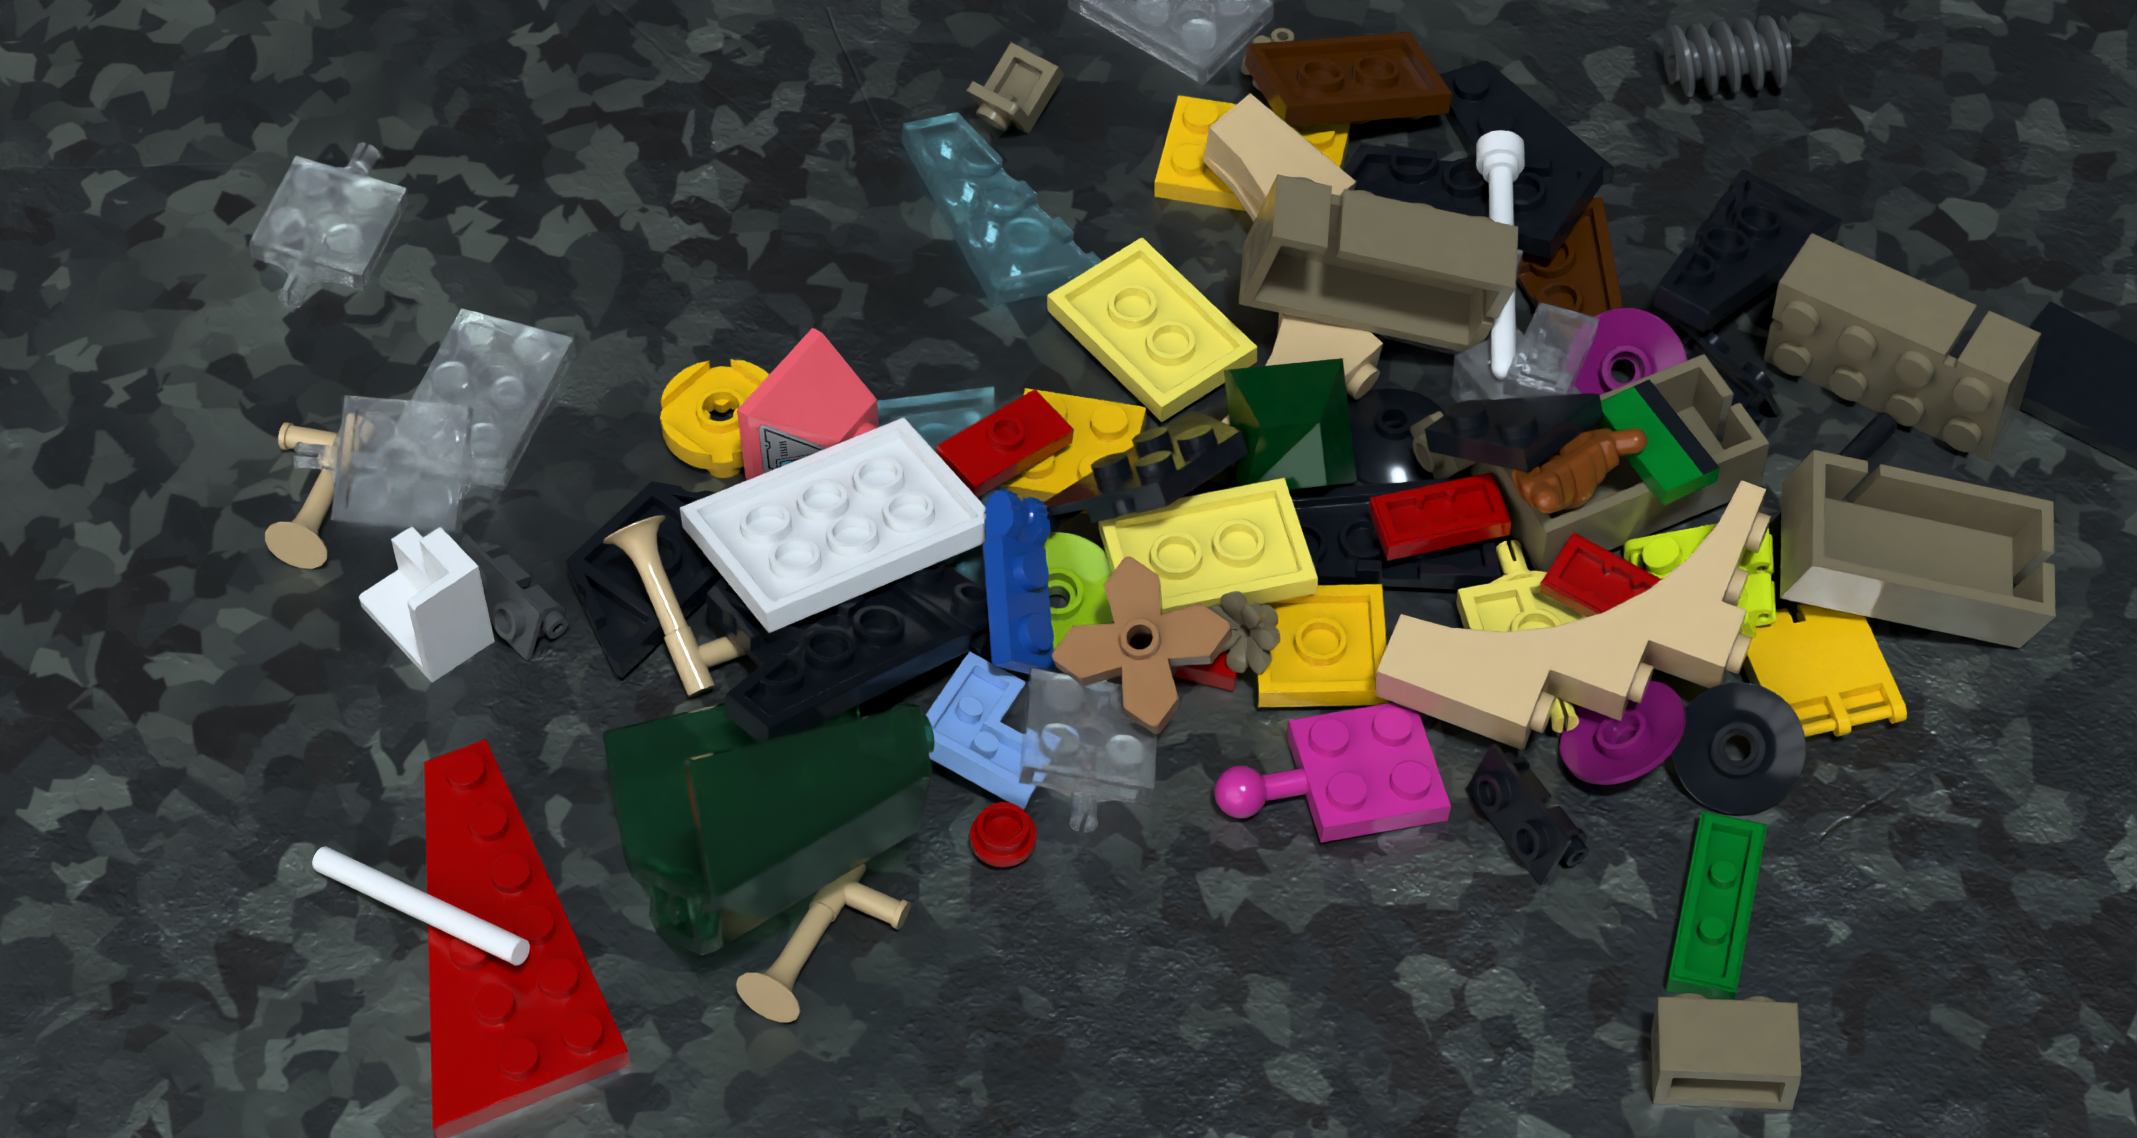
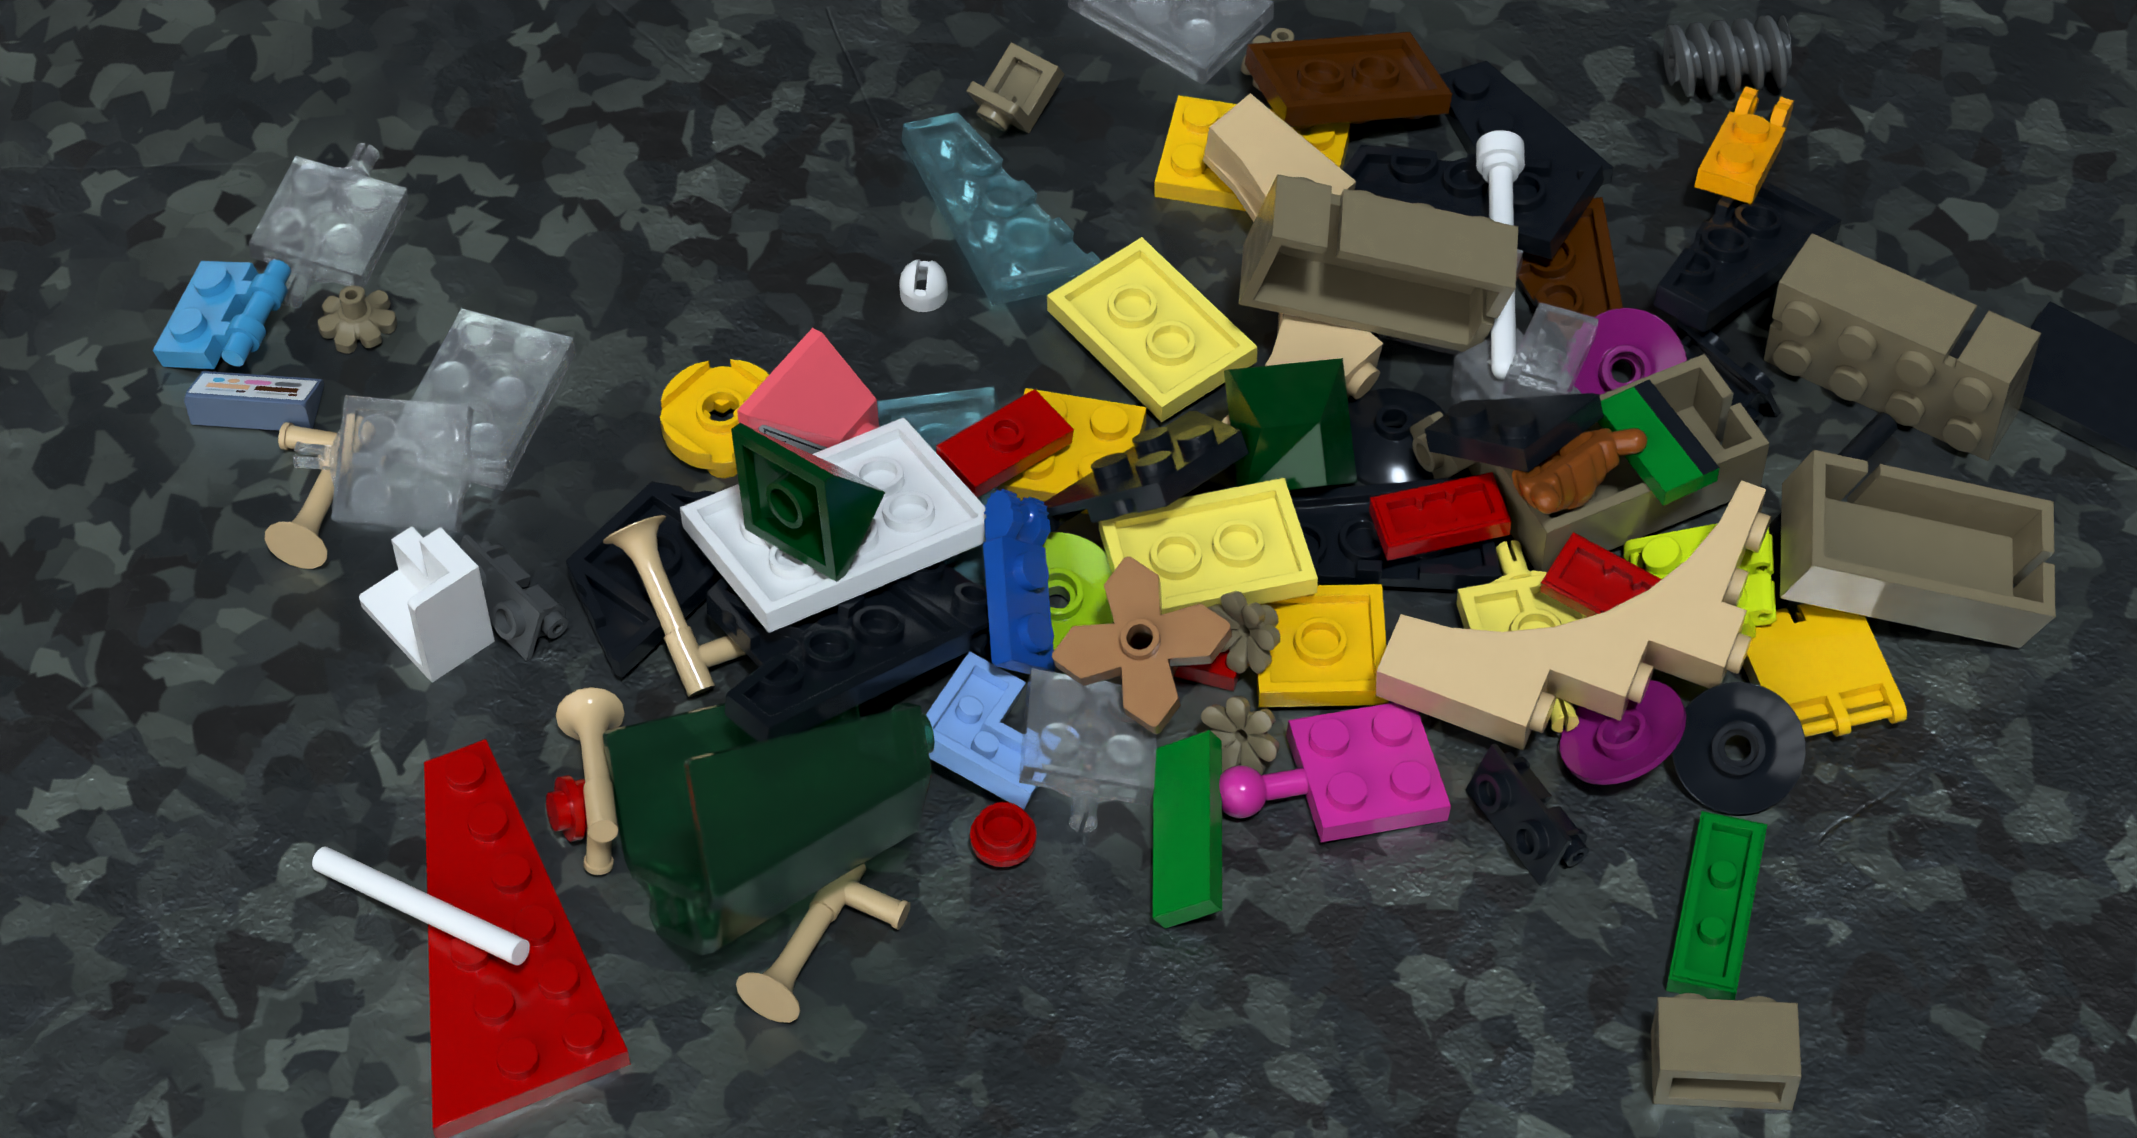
(222, 314): none -> dark azure plate
(253, 400): none -> sand blue slope
(356, 318): none -> dark tan plant
(567, 807): none -> red plate
(586, 717): none -> tan piece
(802, 501): none -> dark green slope
(936, 287): none -> white hinge
(1187, 830): none -> green tile
(1242, 733): none -> dark tan plant
(1744, 149): none -> light orange hinge

